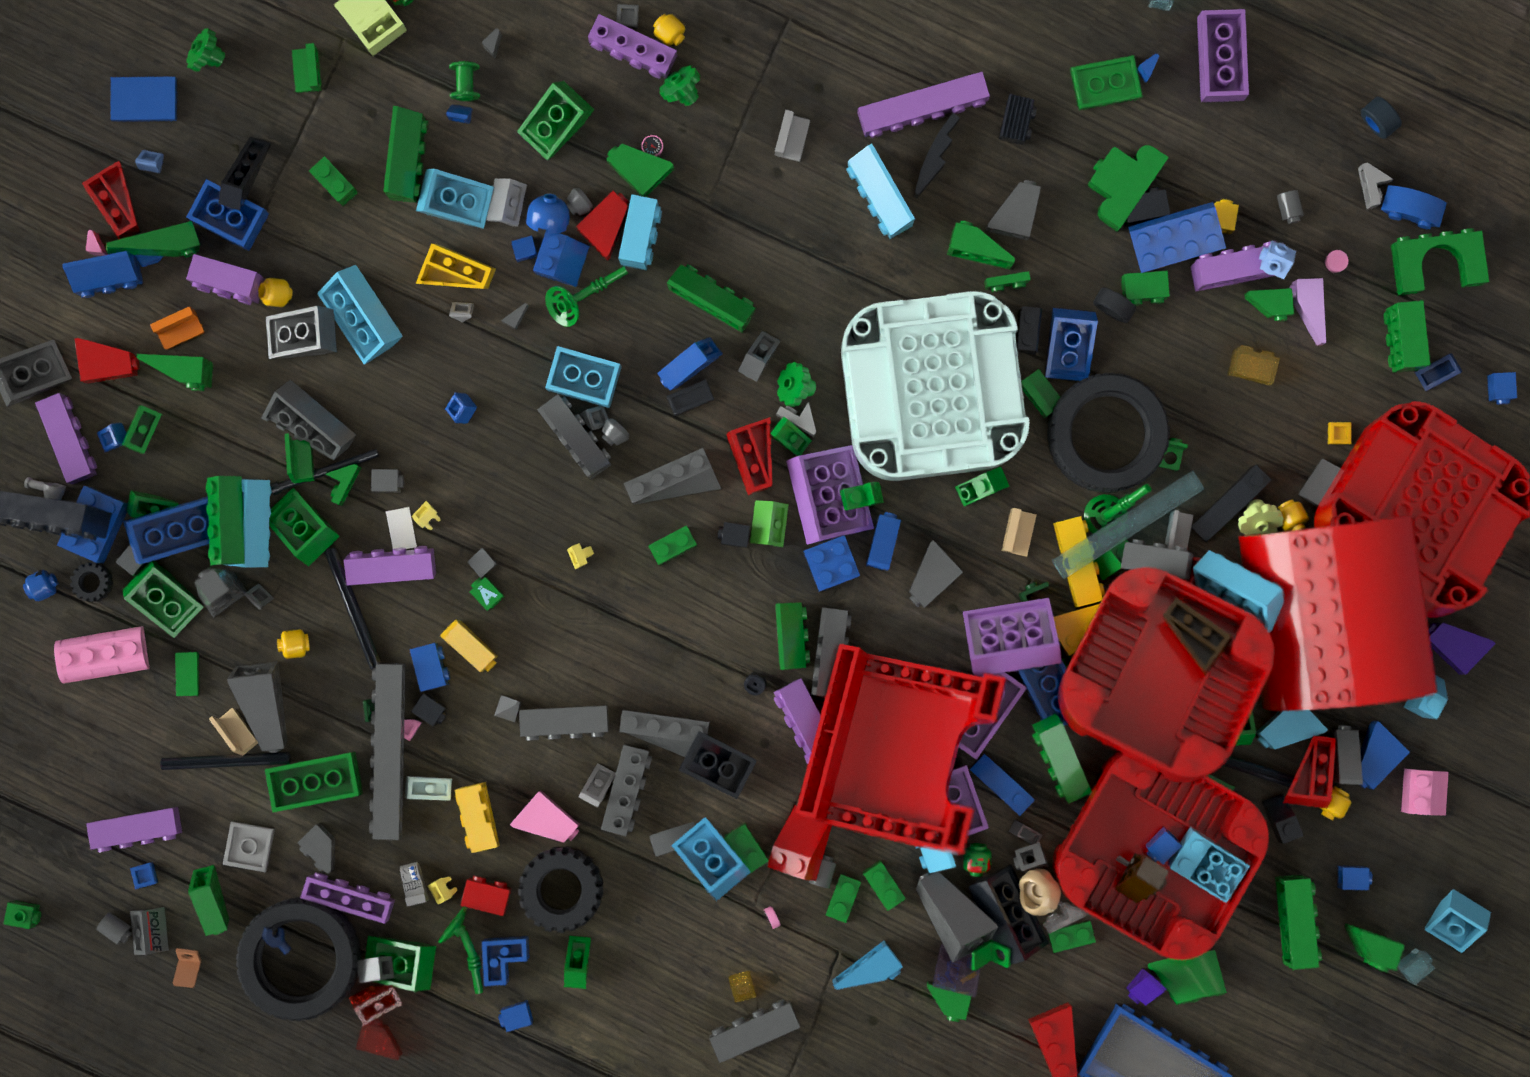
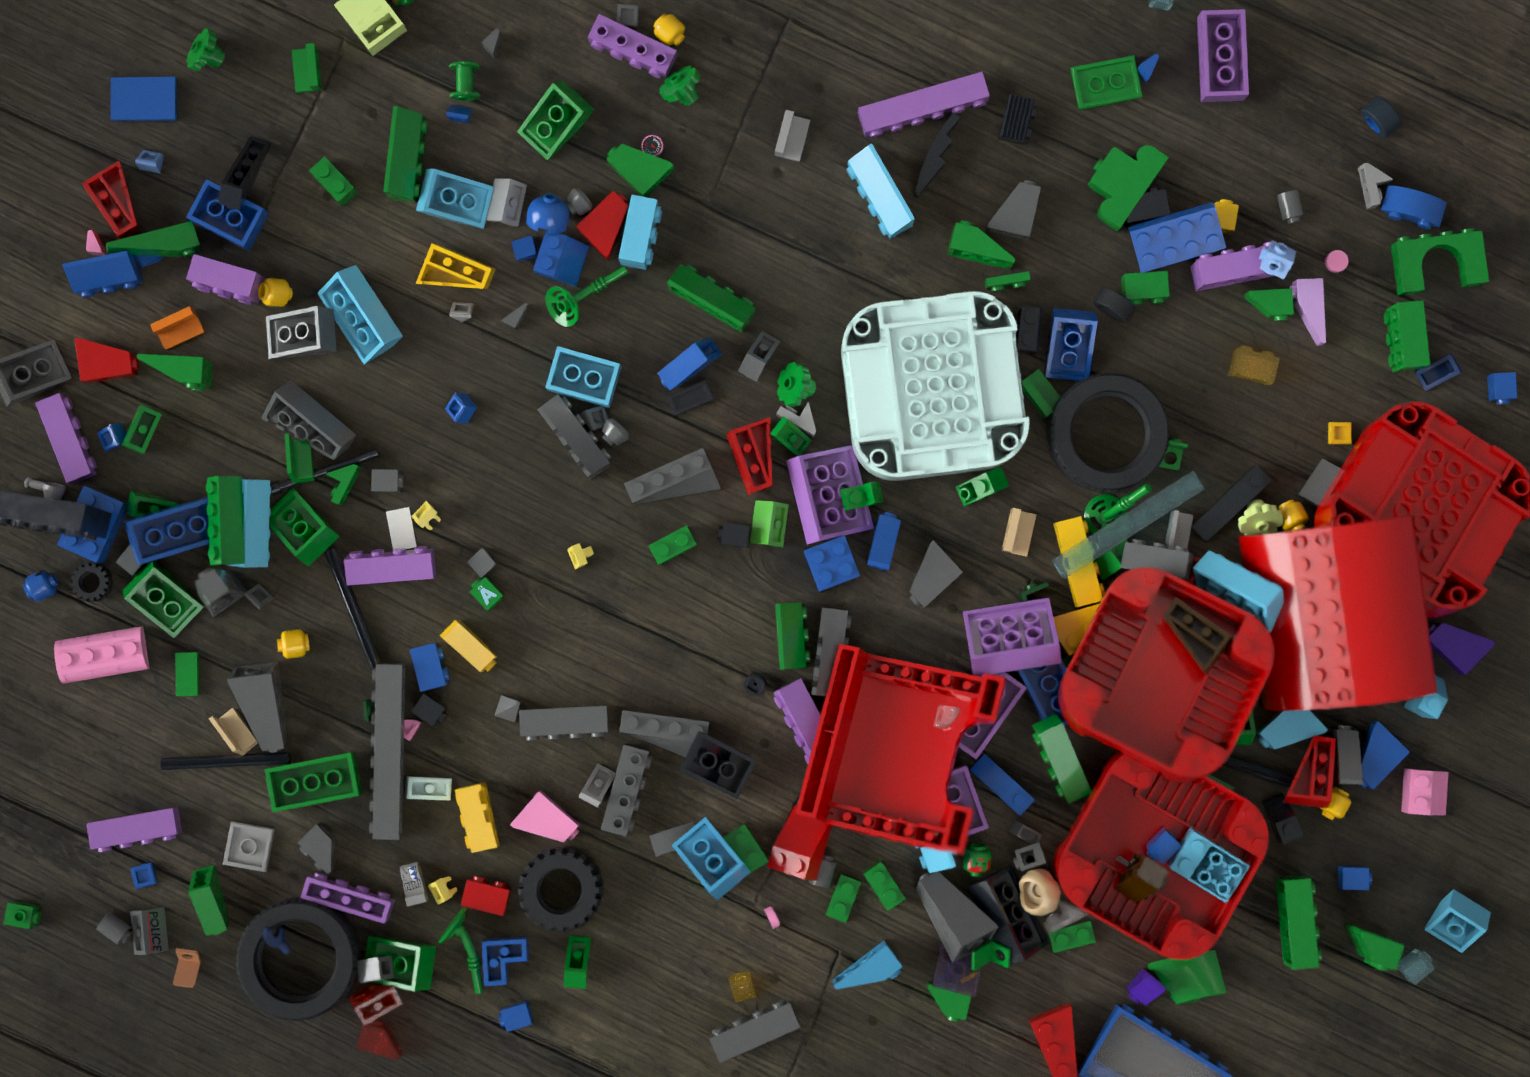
(945, 716): none -> clear tile

